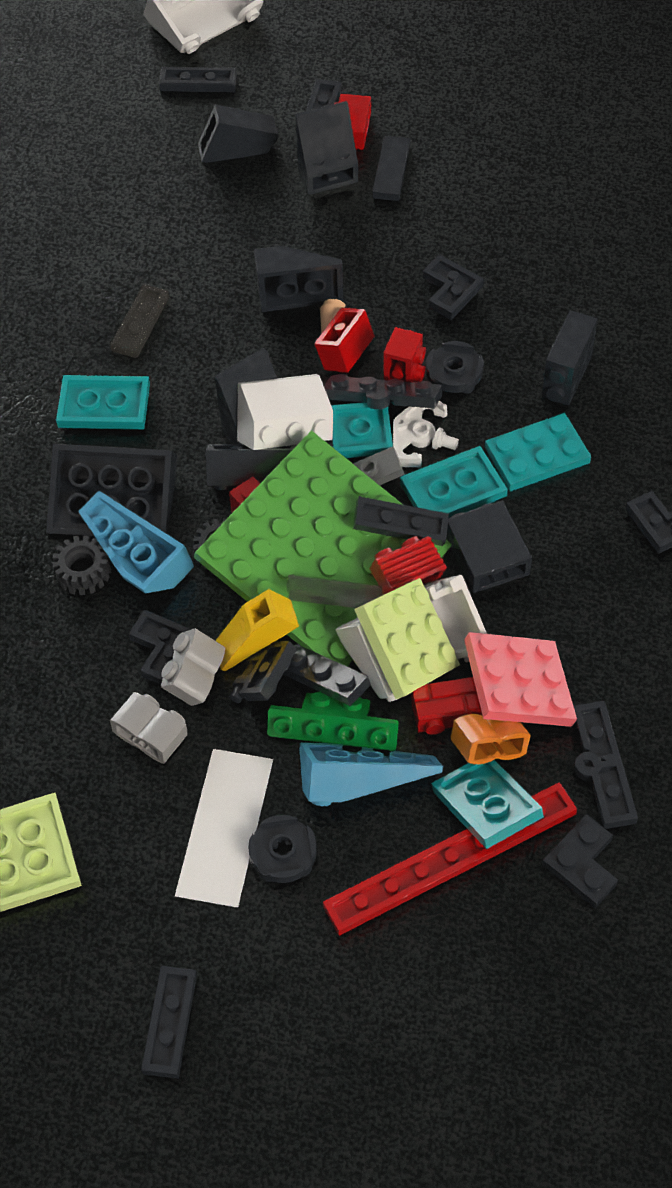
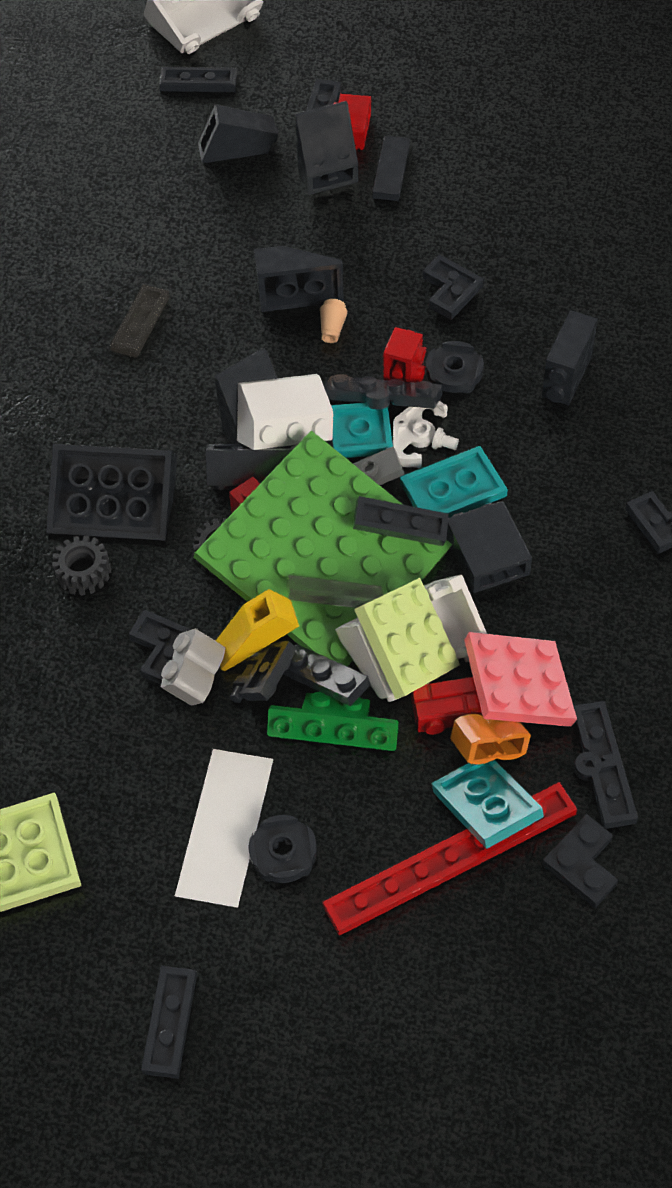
(103, 402): teal plate -> none
(136, 547): dark azure wedge -> none
(149, 727): light grey brick -> none
(341, 775): dark azure wedge -> none
(344, 339): red brick -> none
(406, 564): red brick -> none
(537, 452): teal plate -> none

